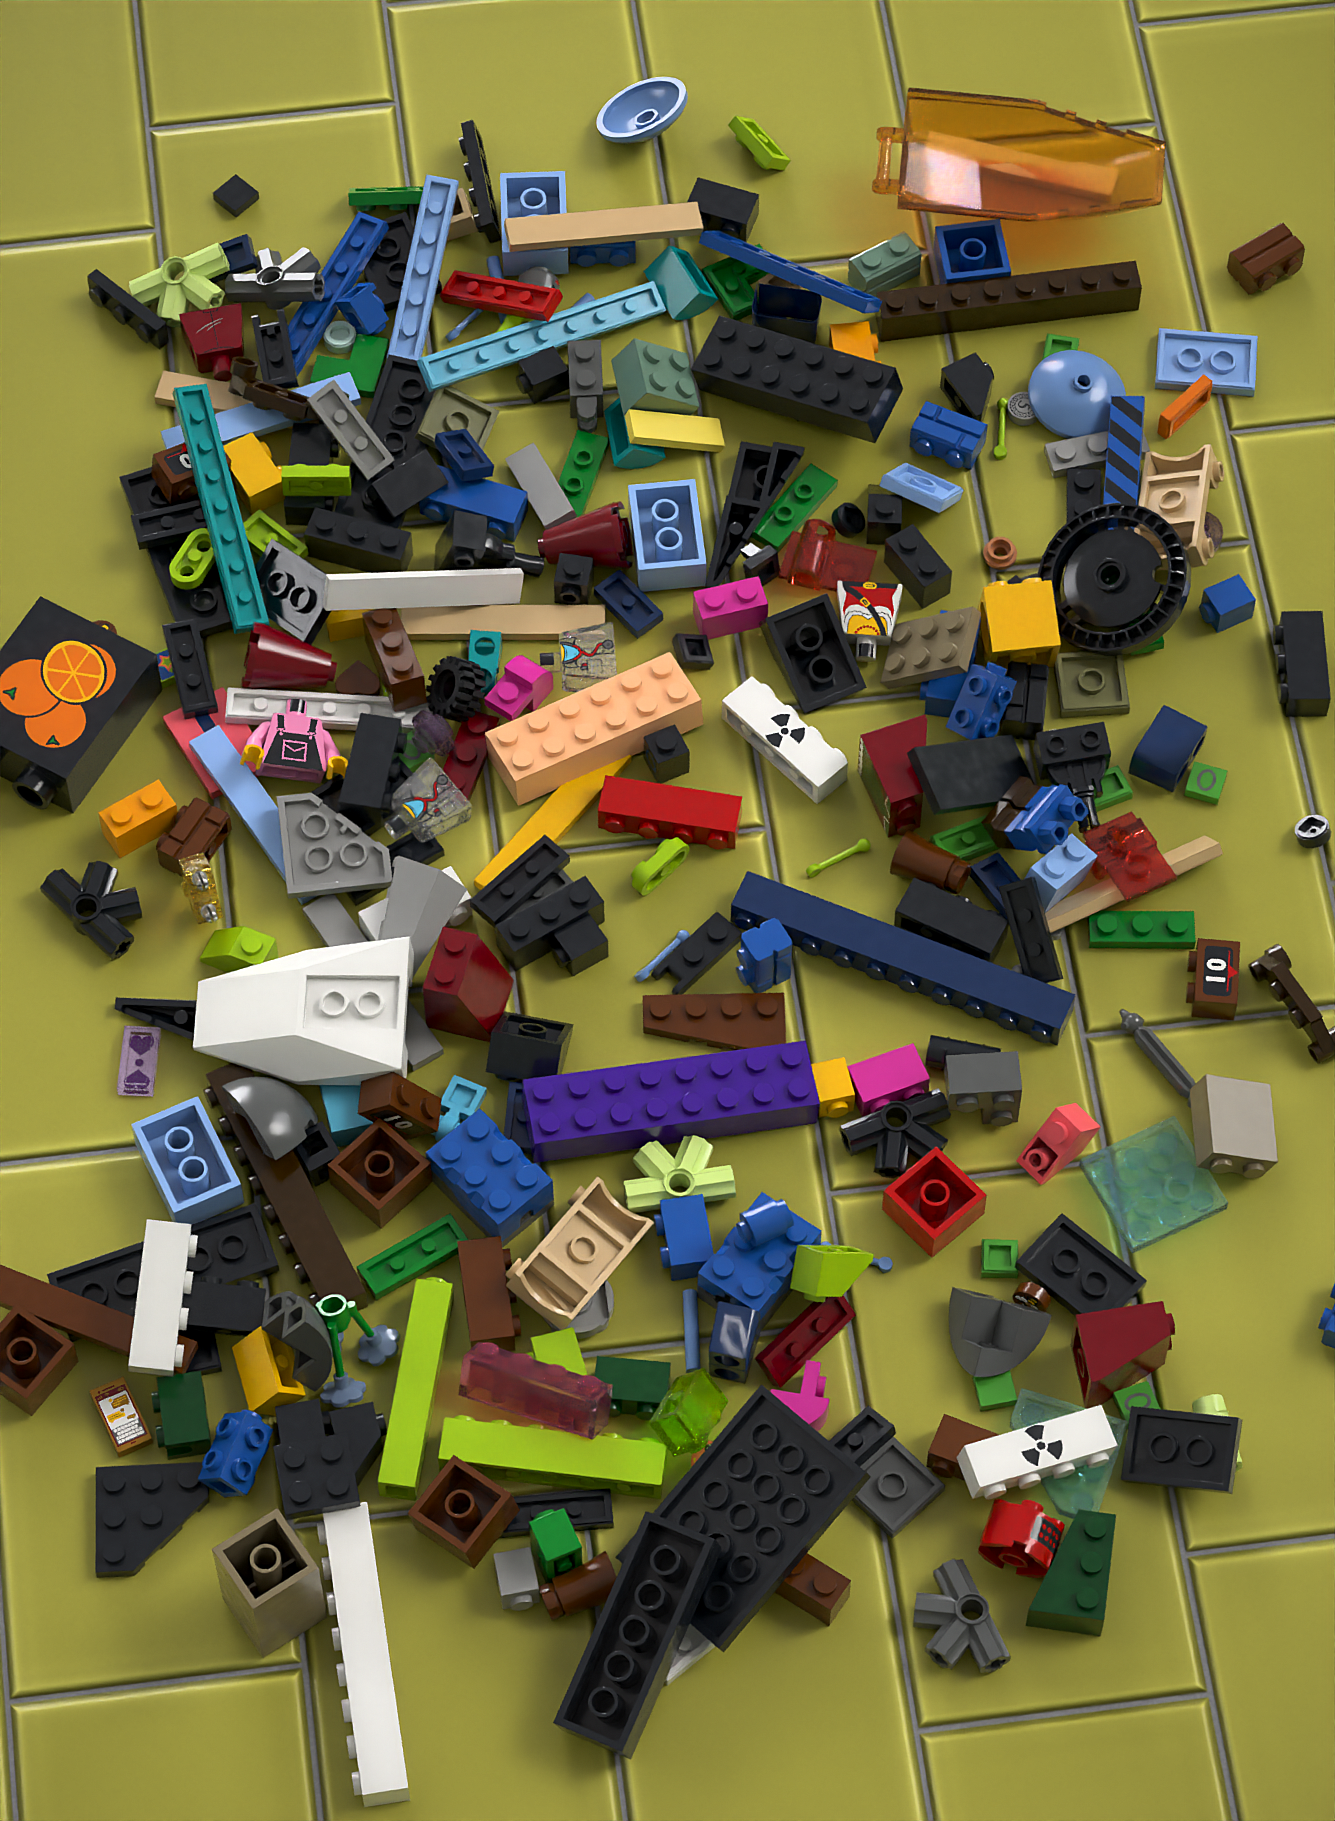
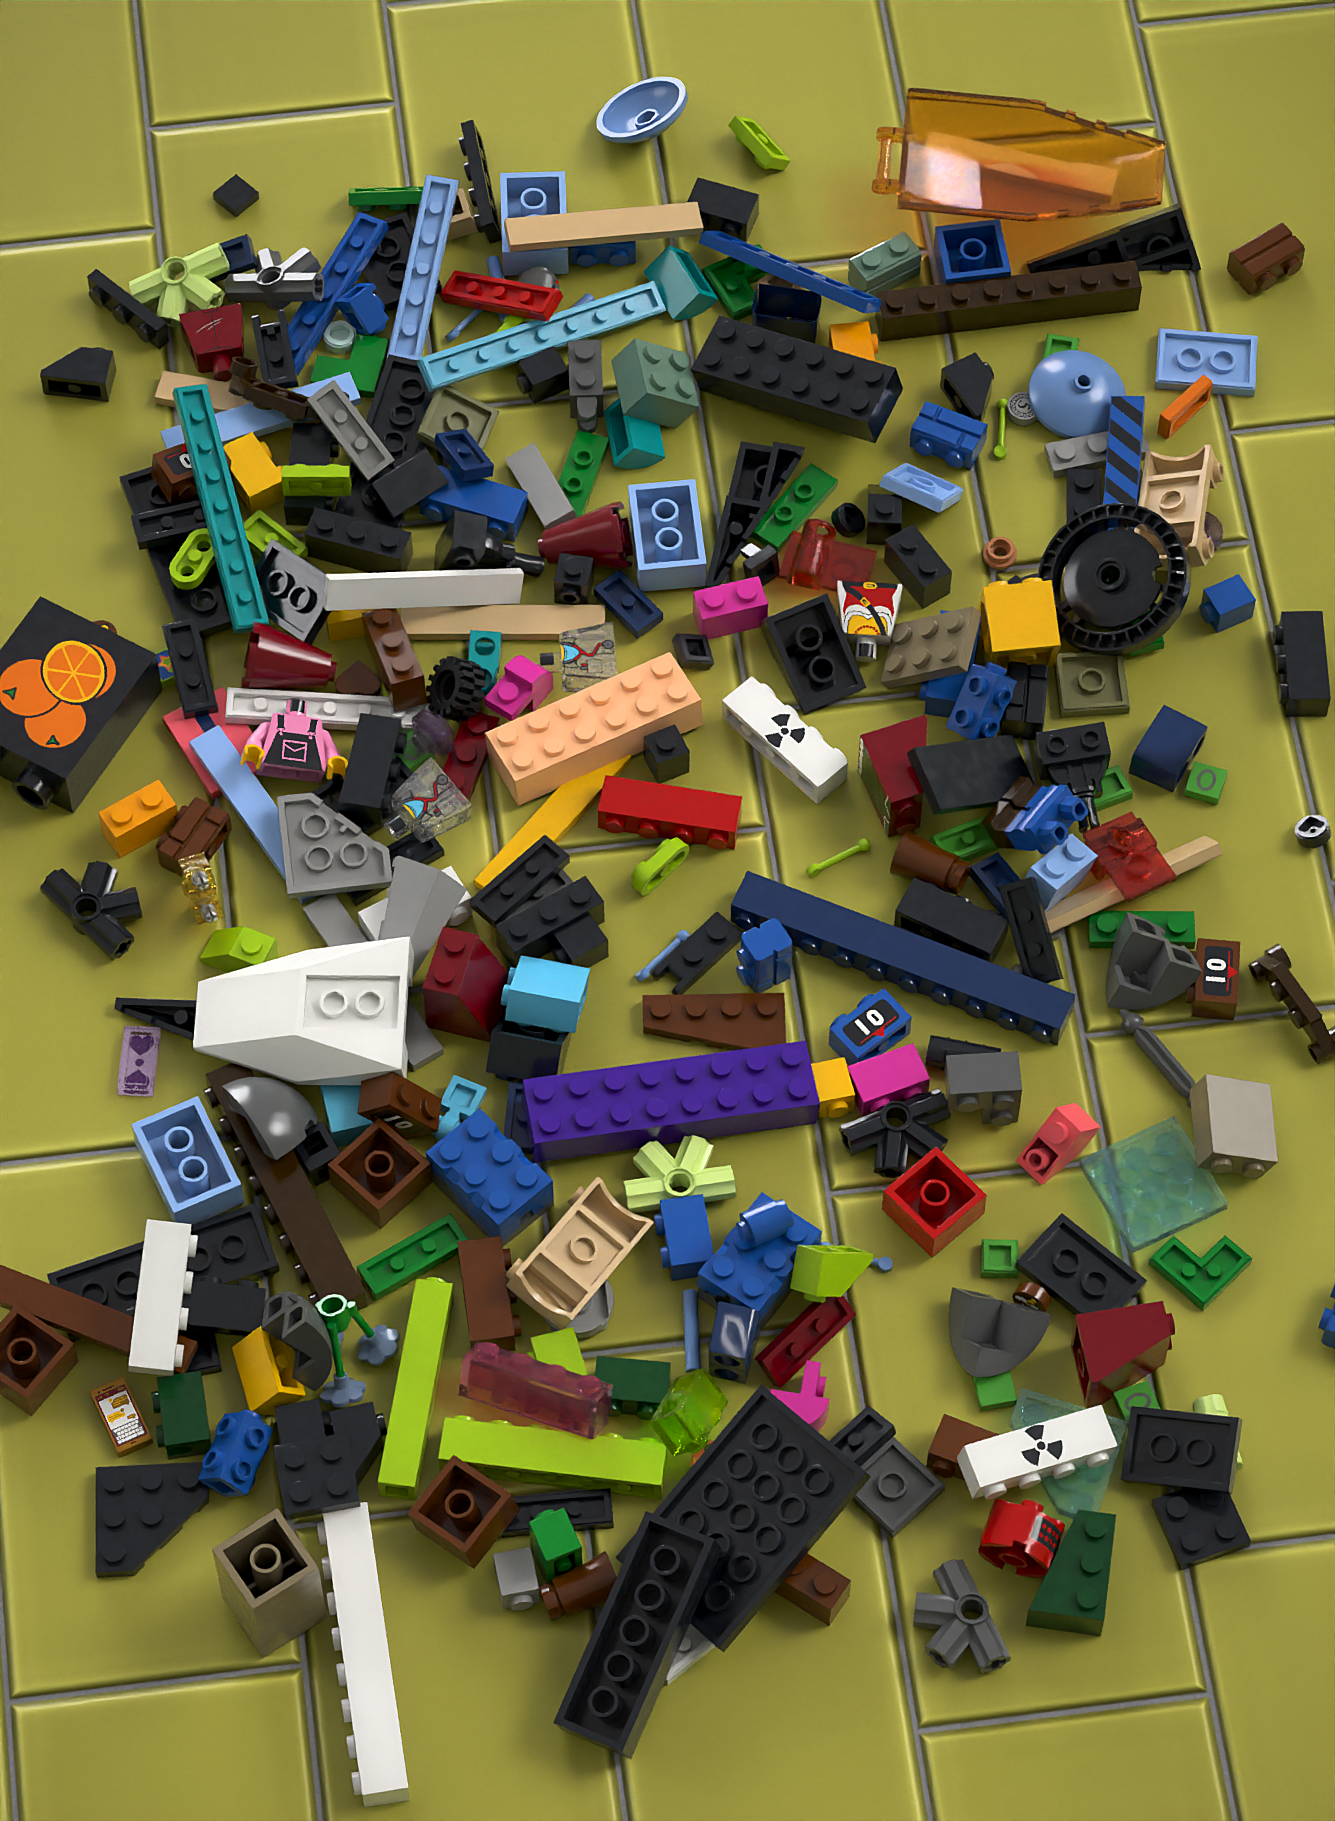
(81, 375): none -> black slope
(545, 994): none -> medium azure brick
(674, 430): light yellow tile -> none
(870, 1028): none -> blue brick
(1146, 966): none -> dark grey brick
(1153, 241): none -> black wedge
(1198, 1277): none -> green tile
(1200, 1525): none -> black plate

